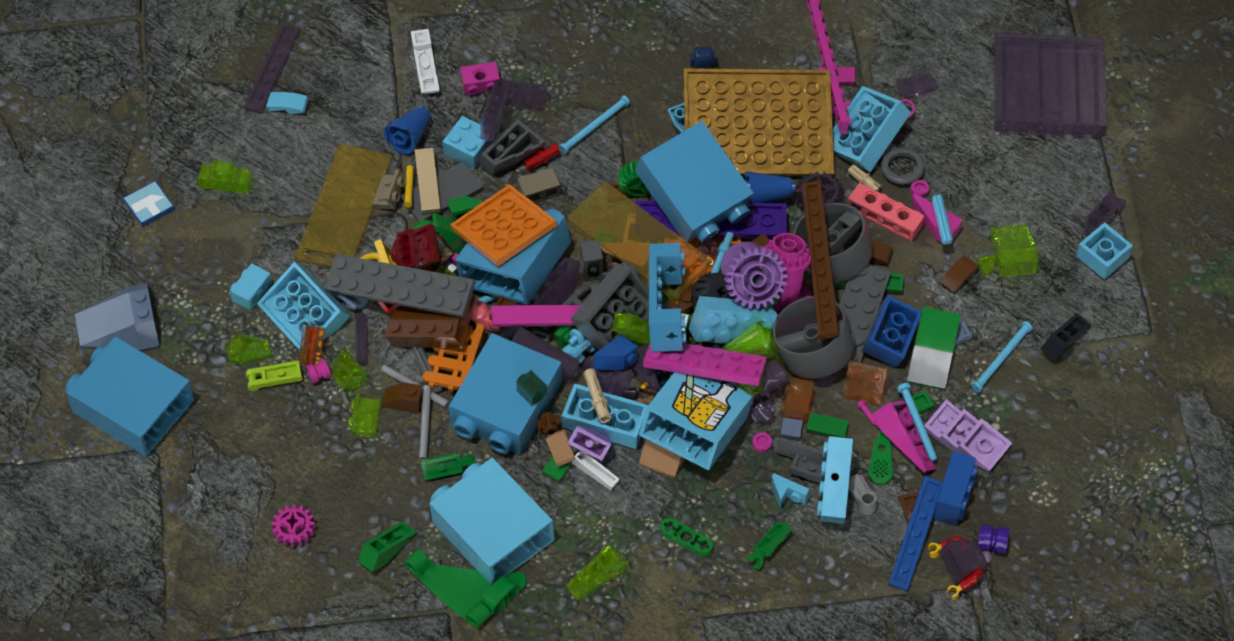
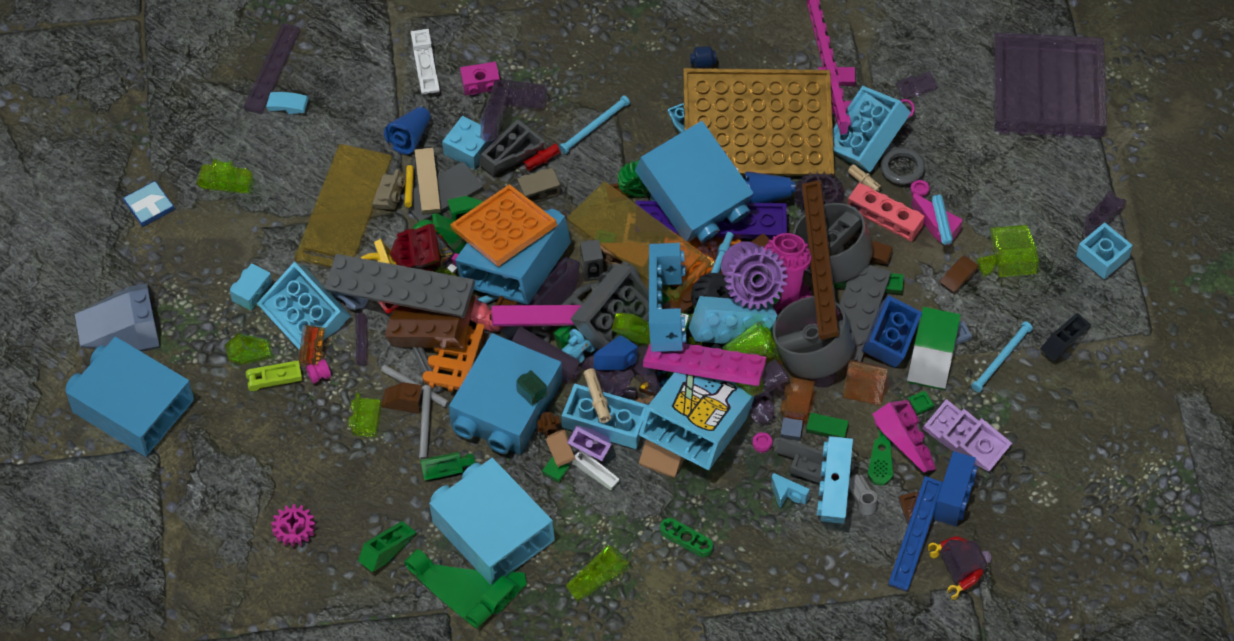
(347, 370): clear neon green slope -> none
(768, 543): green plate -> none
(862, 405): dark pink piece -> none
(904, 389): medium azure bar -> none
(993, 538): dark purple wheel -> none

